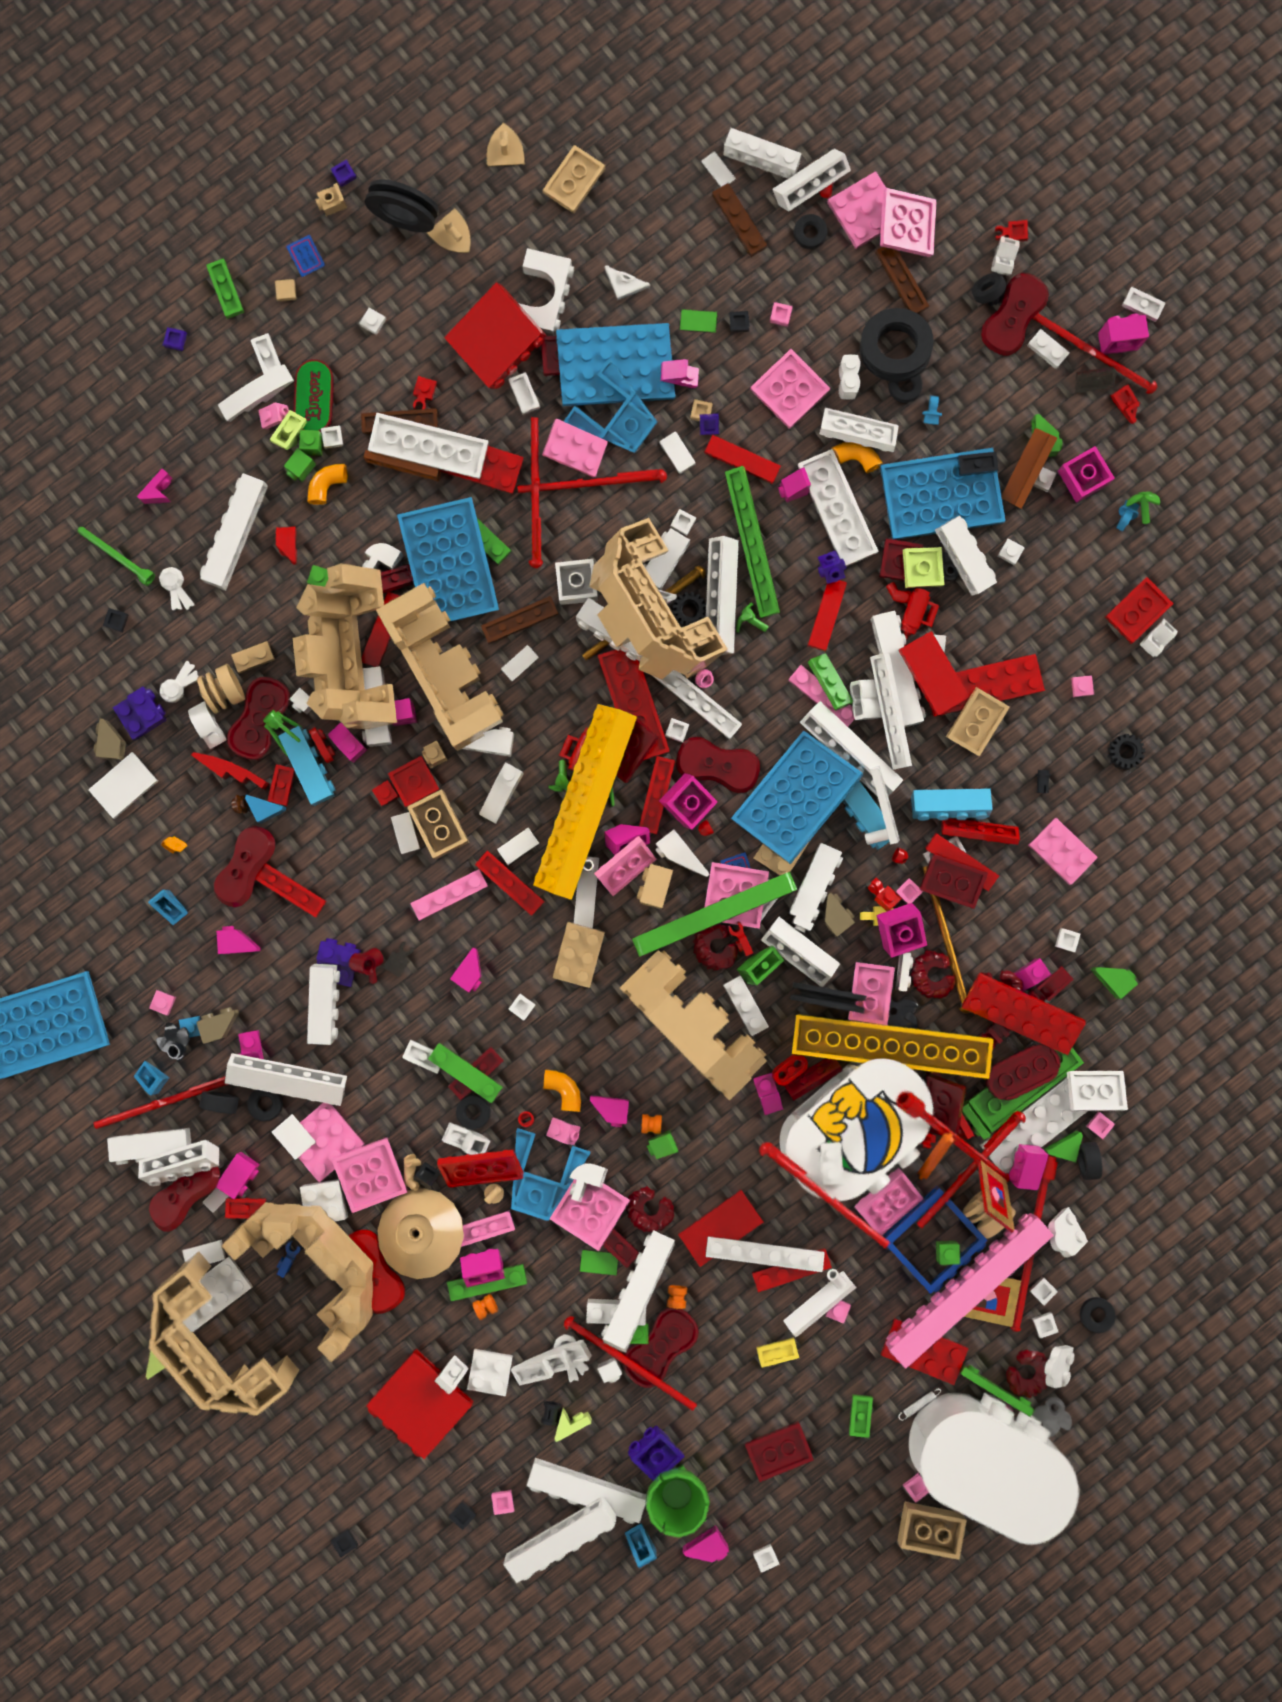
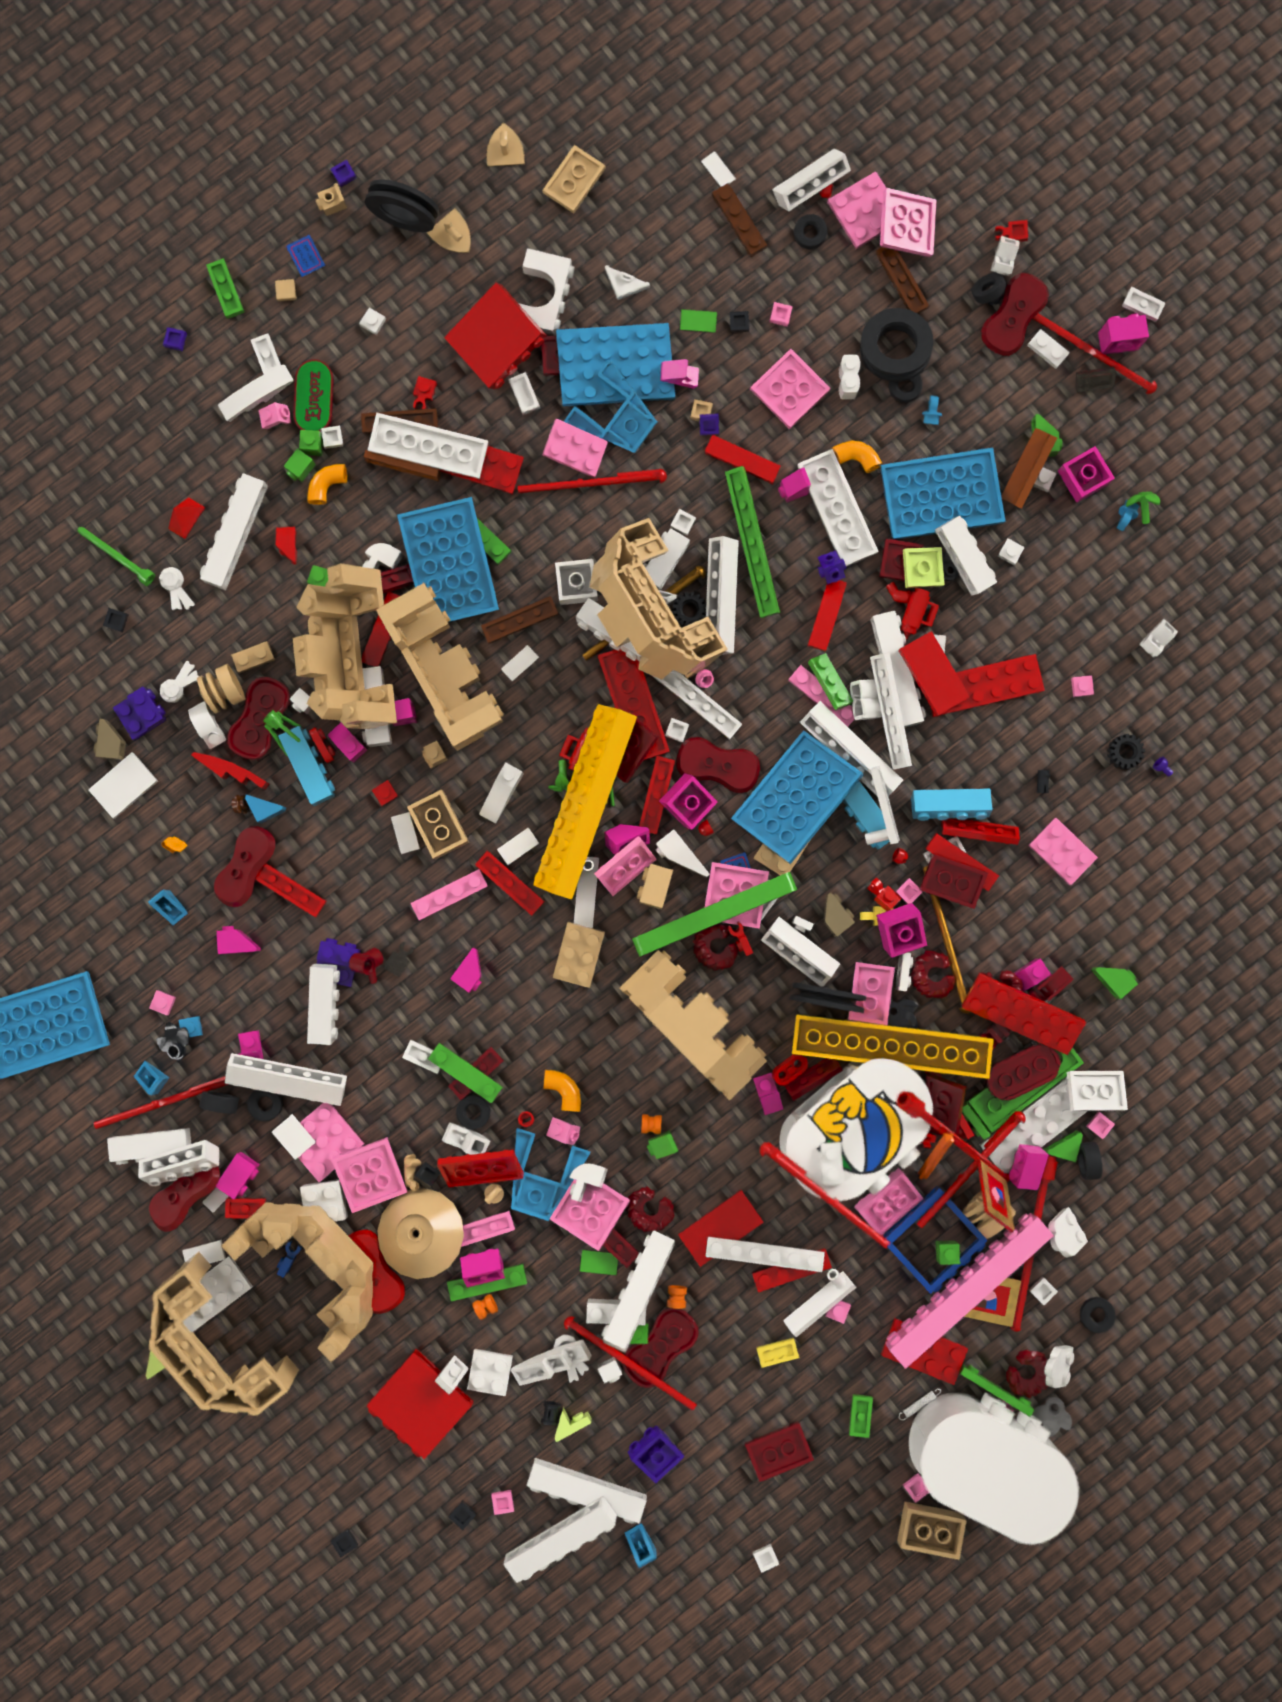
(152, 492): dark pink slope -> none
(184, 517): none -> red slope
(218, 1026): dark tan slope -> none
(281, 785): red plate -> none
(288, 430): yellowish green slope -> none
(413, 781): red plate -> none
(494, 742): white slope -> none
(522, 1007): white plate -> none
(536, 561): red bar -> none
(612, 1109): dark pink slope -> none
(677, 452): white tile -> none
(677, 1501): bright green plate -> none
(707, 1546): dark pink slope -> none
(745, 1005): white brick -> none
(749, 616): bright green plant -> none
(760, 965): bright green slope -> none
(761, 153): white brick -> none
(815, 882): white brick -> none
(859, 430): white plate -> none
(977, 463): black plate -> none
(977, 721): tan plate -> none
(1045, 1325): white plate -> none
(1067, 940): white plate -> none
(1126, 402): red slope -> none
(1139, 610): red plate -> none
(1162, 765): none -> dark purple piece

